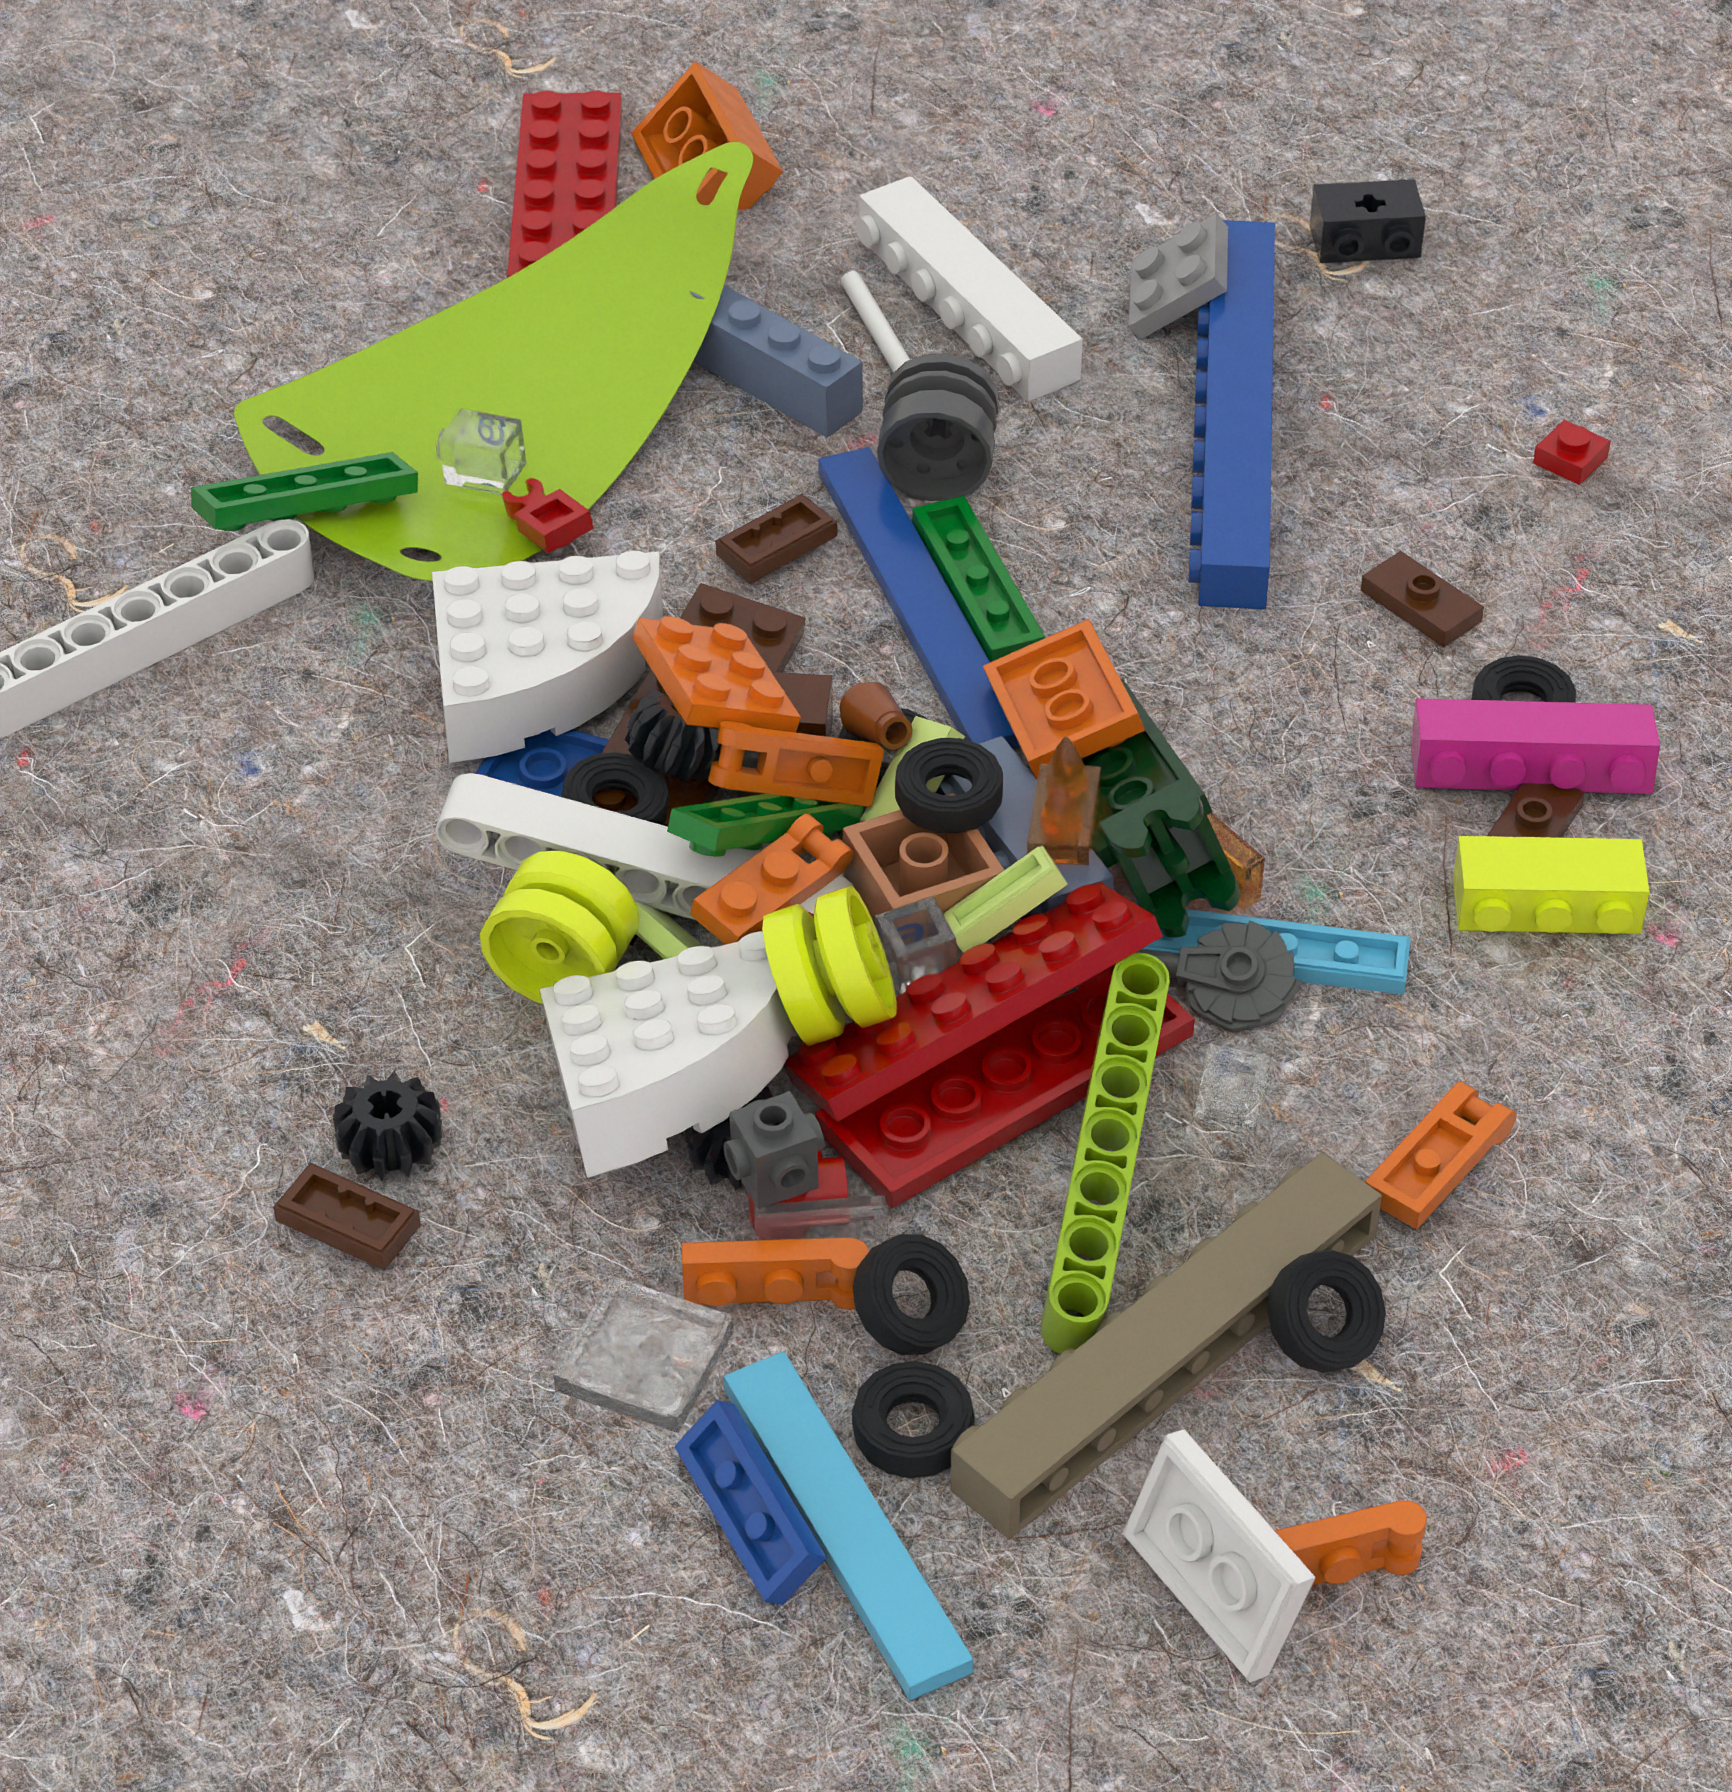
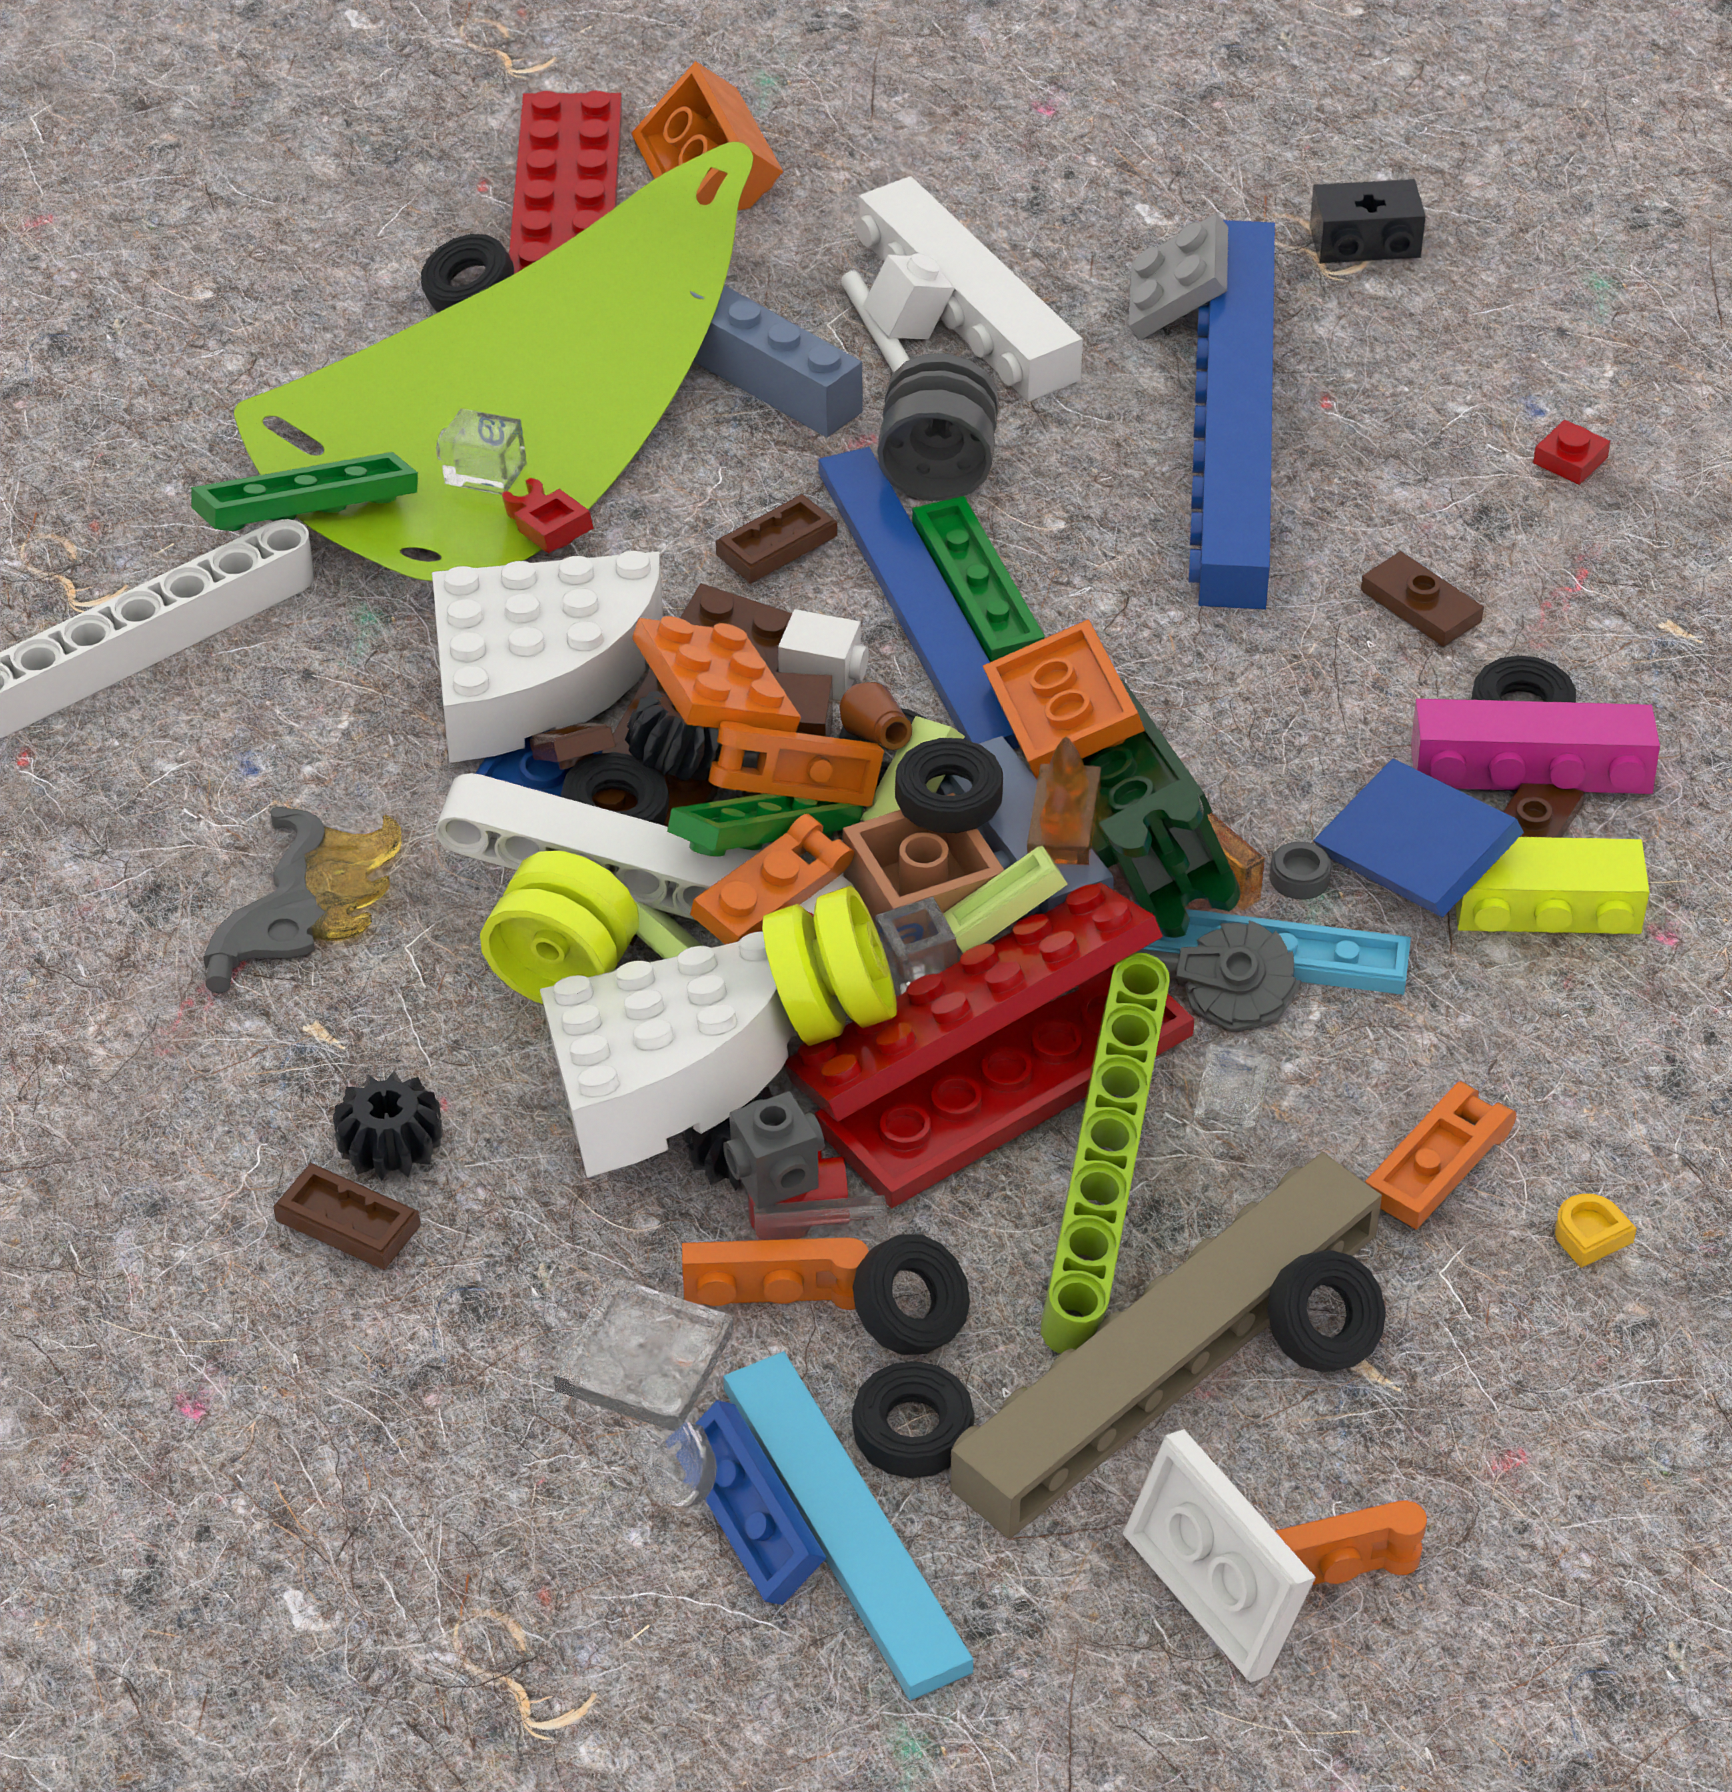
(316, 891): none -> piece
(457, 256): none -> black tyre
(571, 743): none -> reddish brown plate
(682, 1467): none -> clear tile
(824, 647): none -> white brick
(908, 296): none -> white brick
(1300, 870): none -> dark grey tile
(1418, 837): none -> blue tile
(1592, 1228): none -> yellow tile

